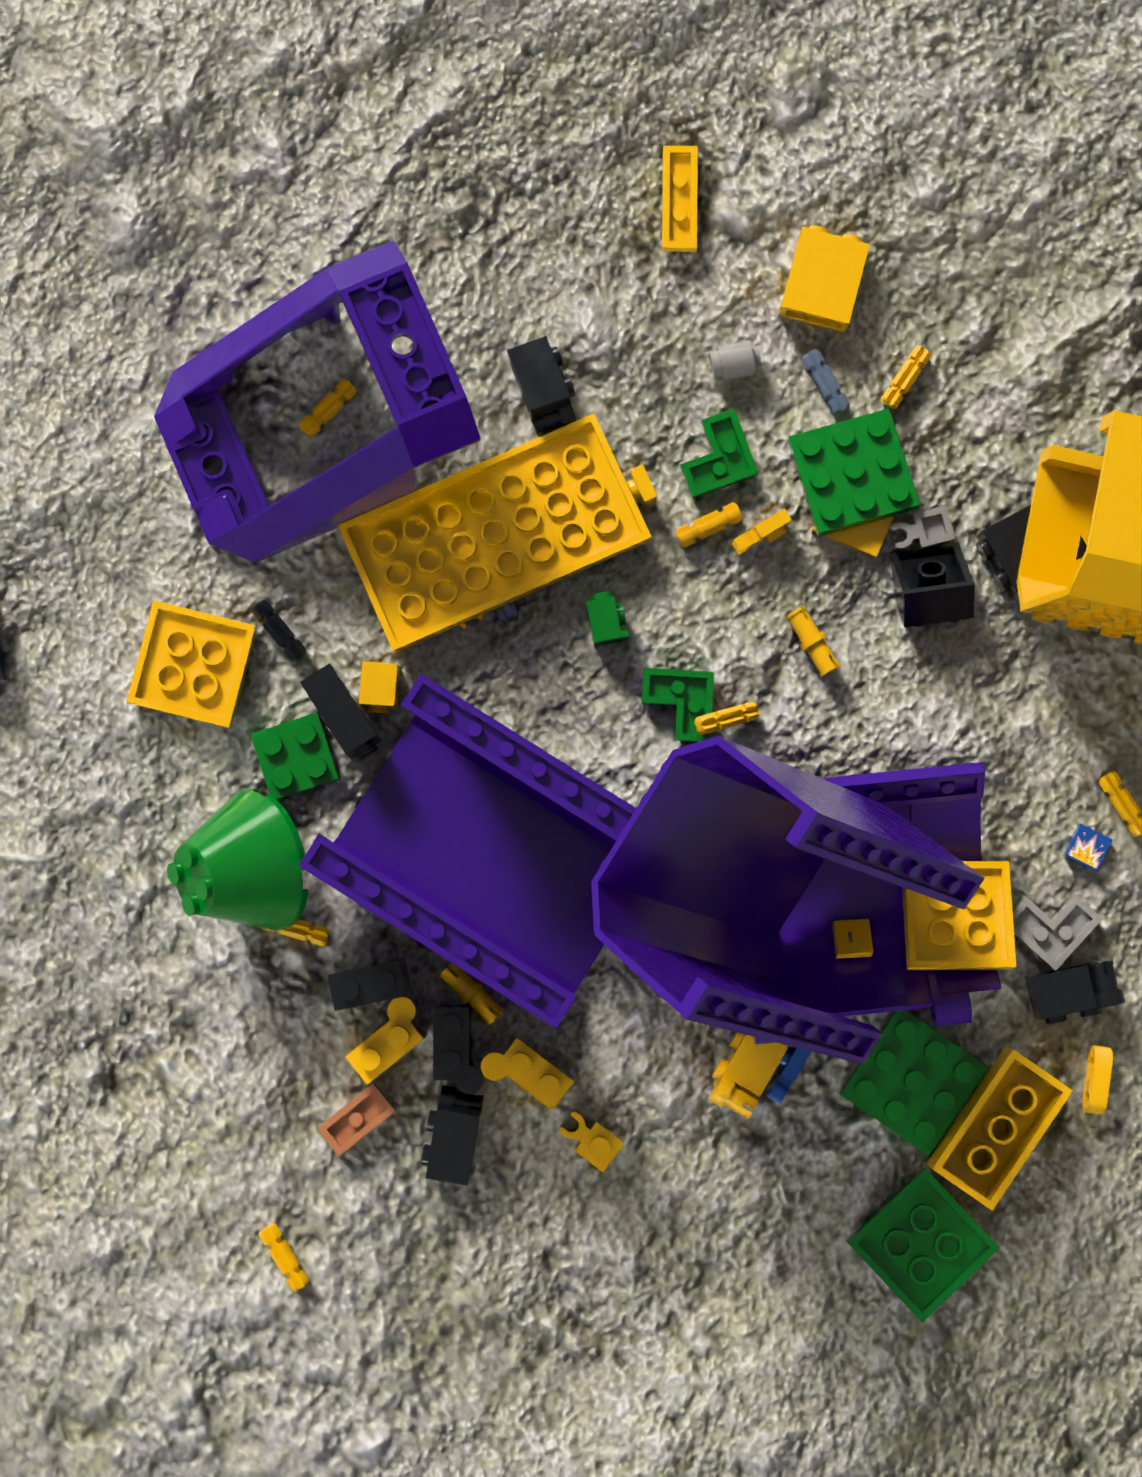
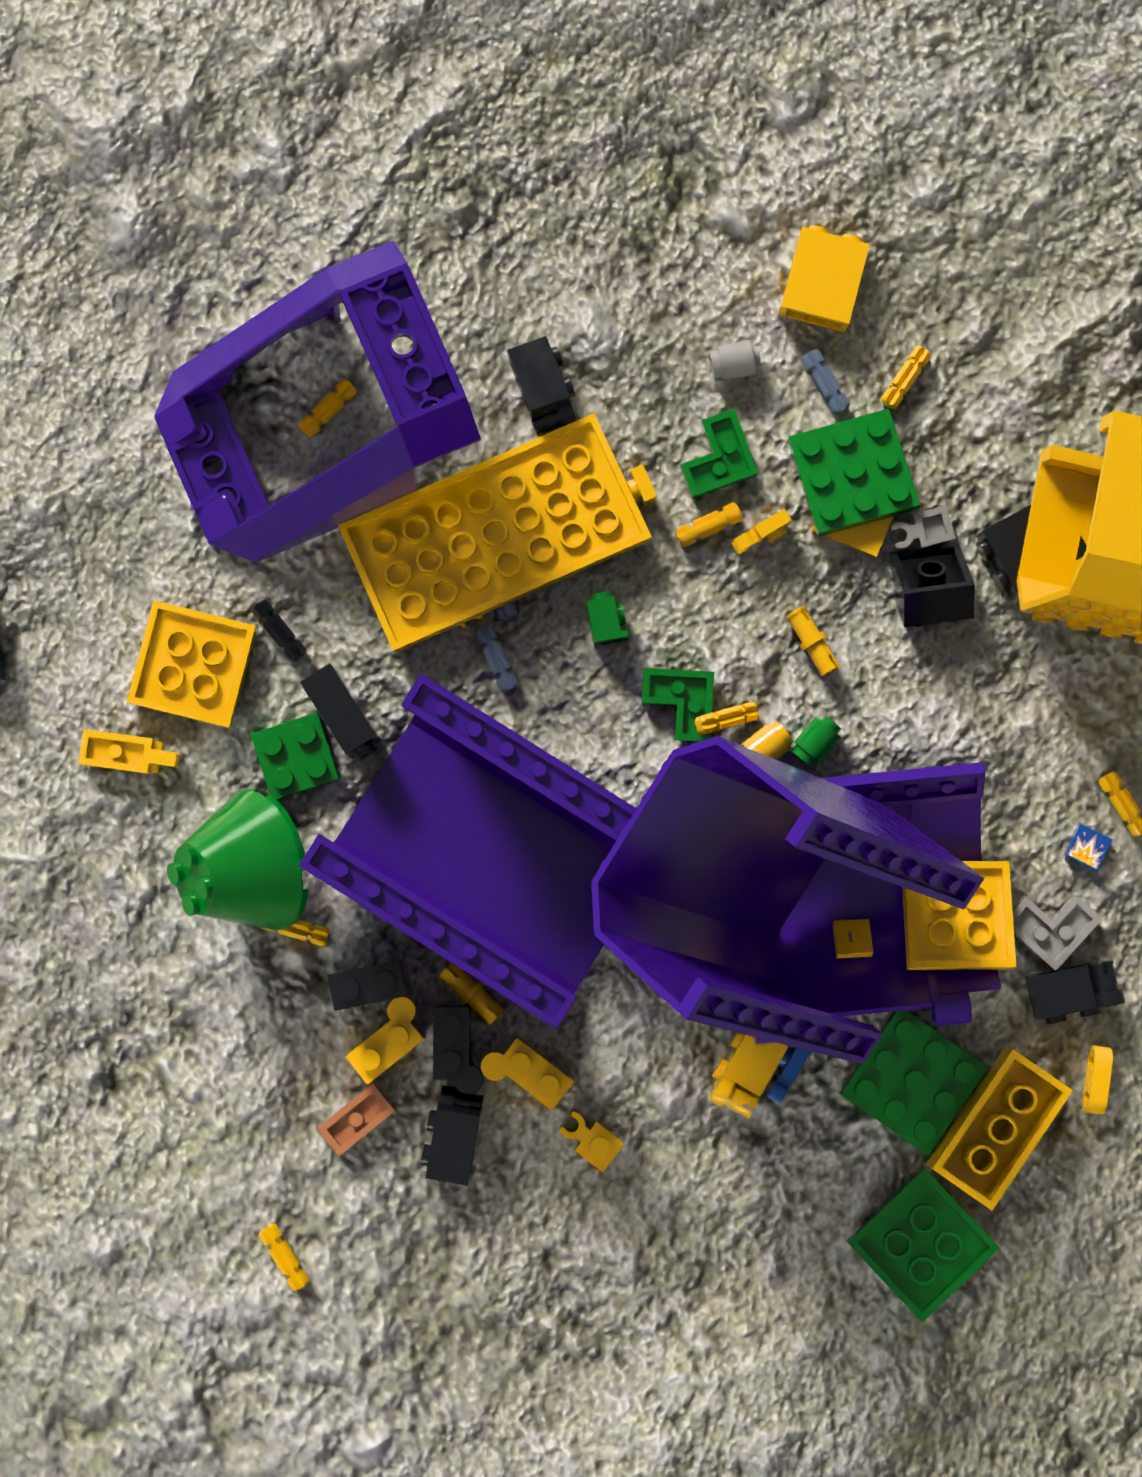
(125, 752): none -> yellow hinge
(379, 687): yellow brick -> none
(496, 658): none -> sand blue axle
(679, 198): yellow plate -> none
(770, 740): none -> yellow brick
(817, 741): none -> green brick

